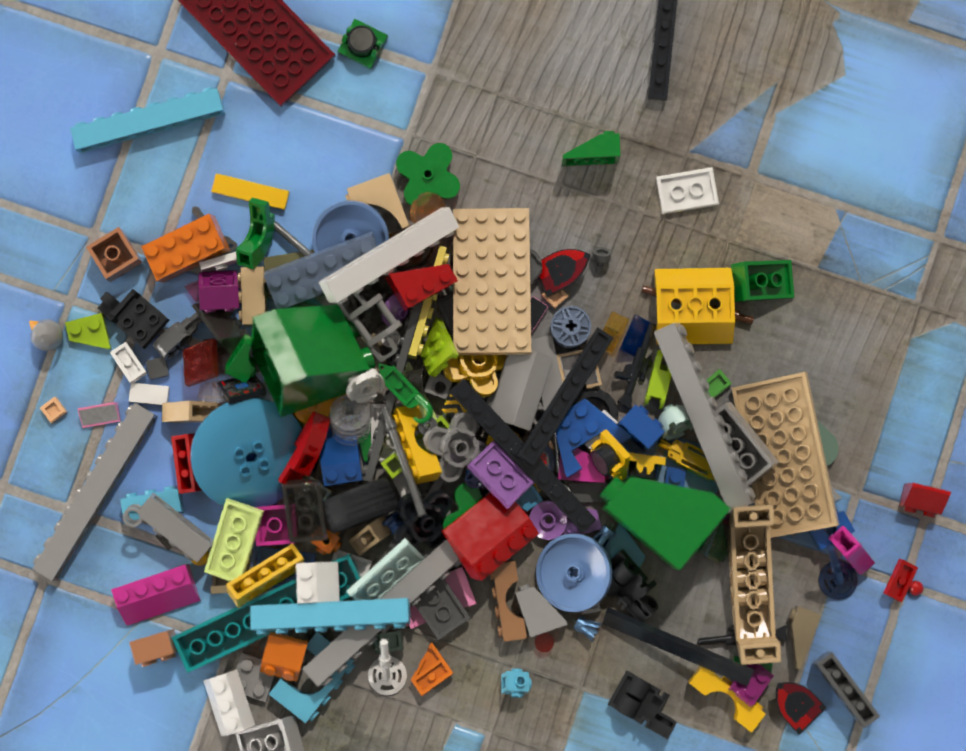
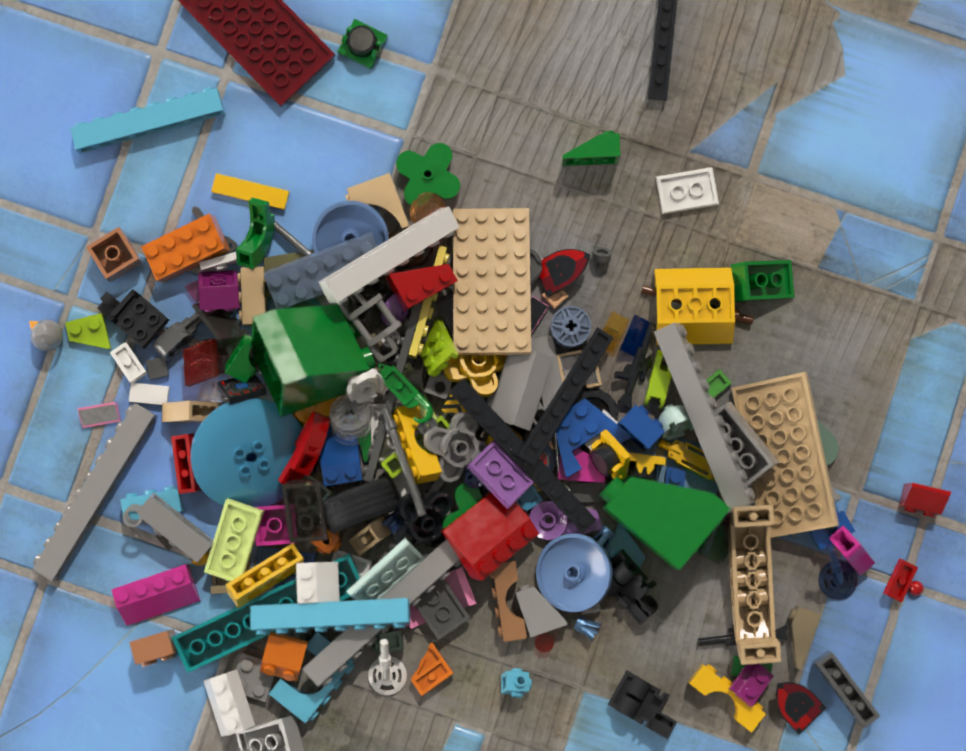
(53, 410): light nougat tile -> none
(678, 646): black tile -> none

